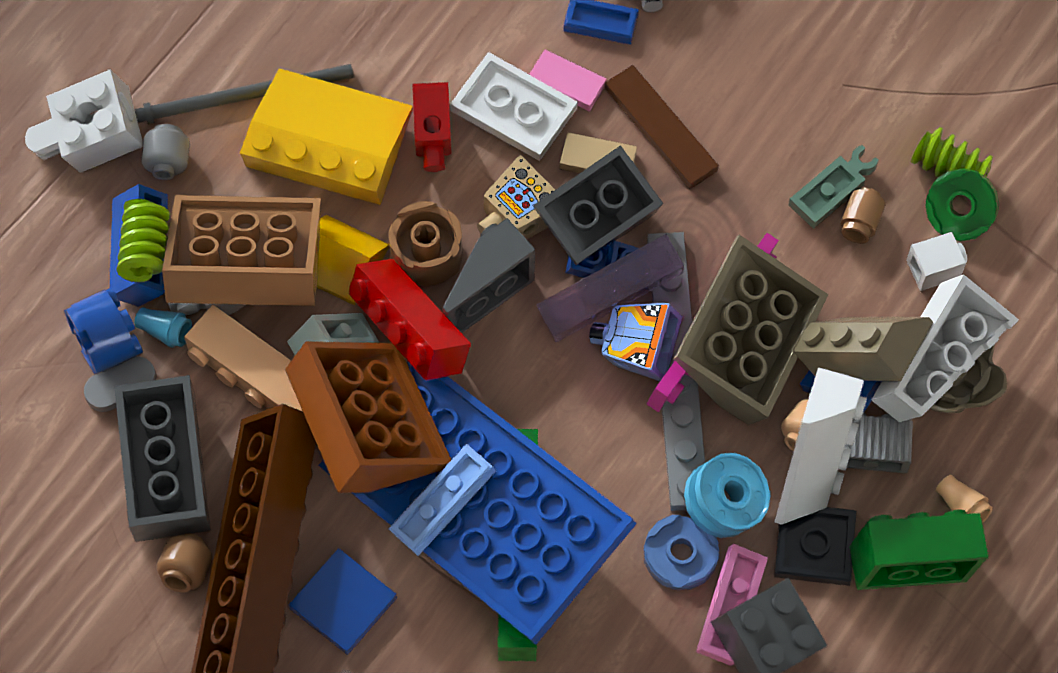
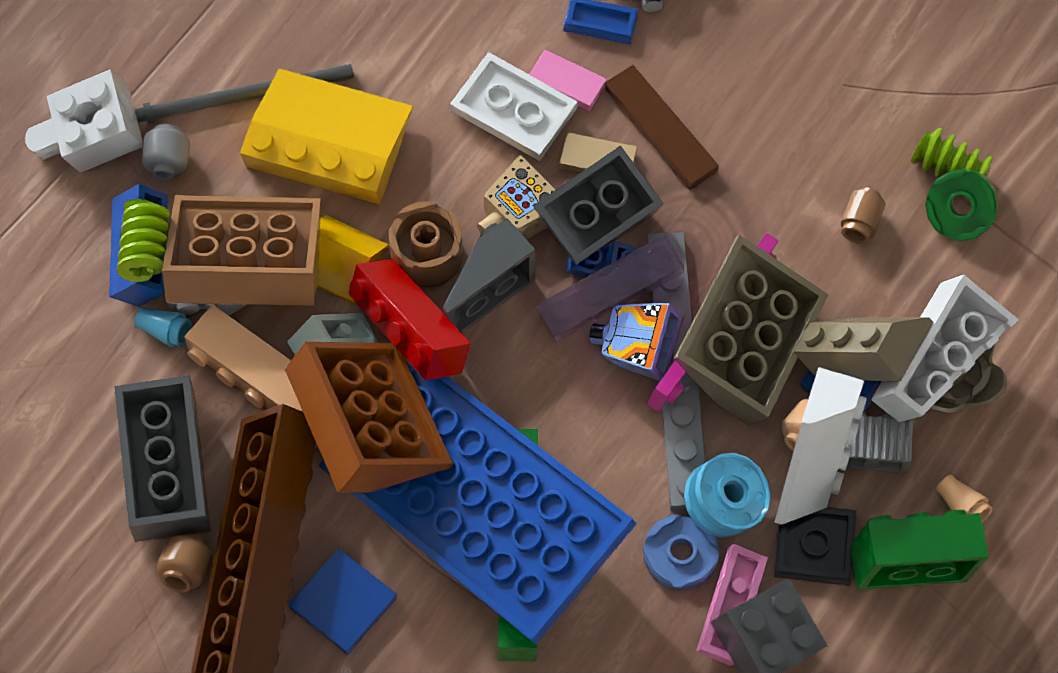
(100, 388): light grey tile -> none
(103, 330): blue brick -> none
(432, 124): red torso -> none
(442, 499): light blue tile -> none
(831, 187): sand green plate -> none
(936, 260): white brick -> none

